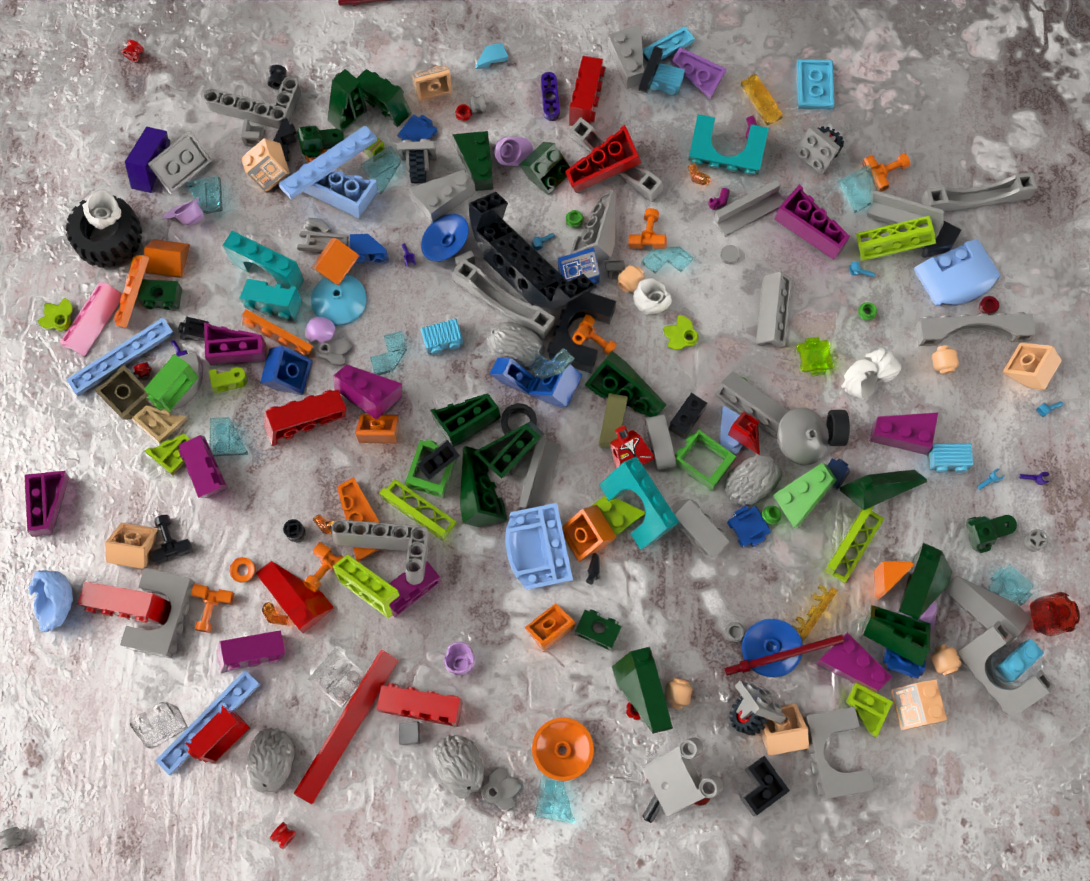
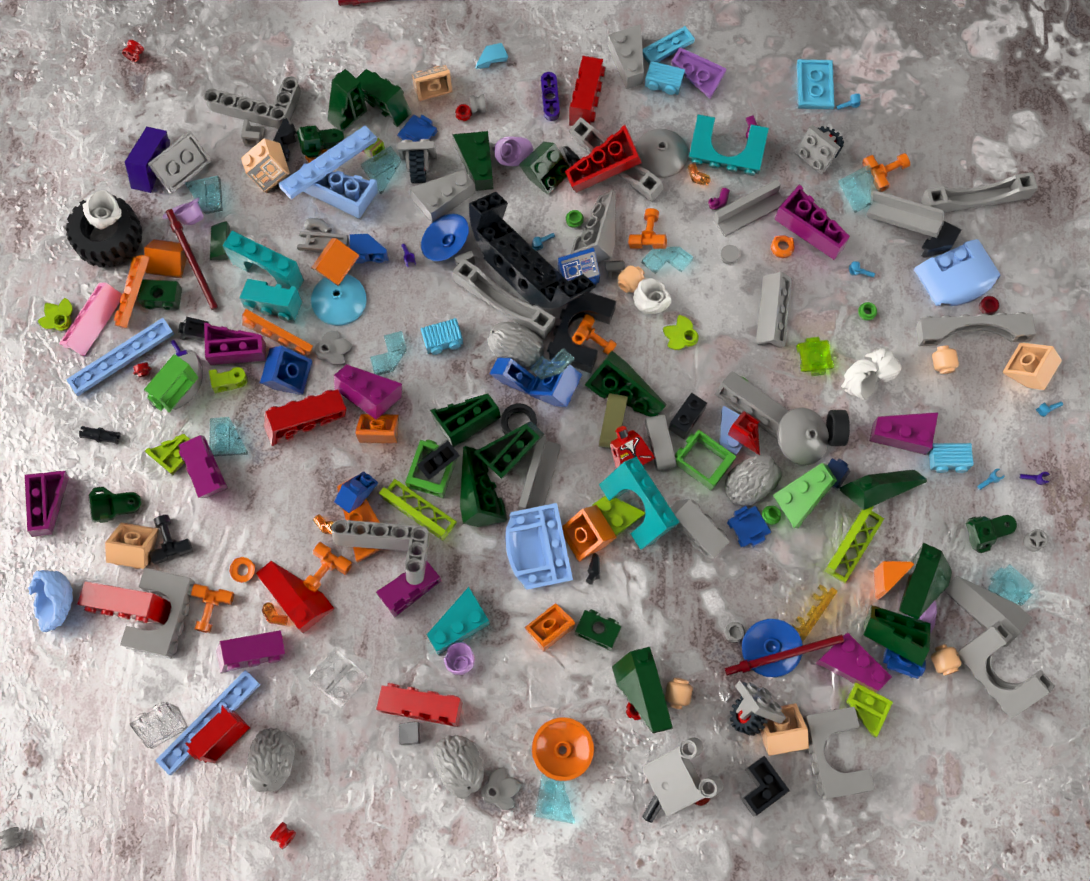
(99, 435): none -> black pin
(108, 505): none -> dark green piece
(124, 393): dark tan slope -> none
(158, 423): tan wing -> none
(177, 228): none -> dark red bar
(219, 234): none -> dark green slope
(277, 75): black wheel -> none
(294, 534): black wheel -> none
(320, 329): lavender hair -> none
(346, 727): red tile -> none
(355, 491): none -> blue slope
(366, 584): lime fence -> none
(458, 623): none -> teal wedge
(570, 155): none -> black bar
(651, 69): black beam -> none
(662, 161): none -> light grey dish
(761, 99): clear yellow plate -> none
(779, 252): none -> orange piece
(855, 102): none -> dark azure hand
(896, 241): lime fence -> none
(918, 705): light nougat slope -> none
(1019, 660): medium azure brick -> none
(1054, 614): clear red brick -> none

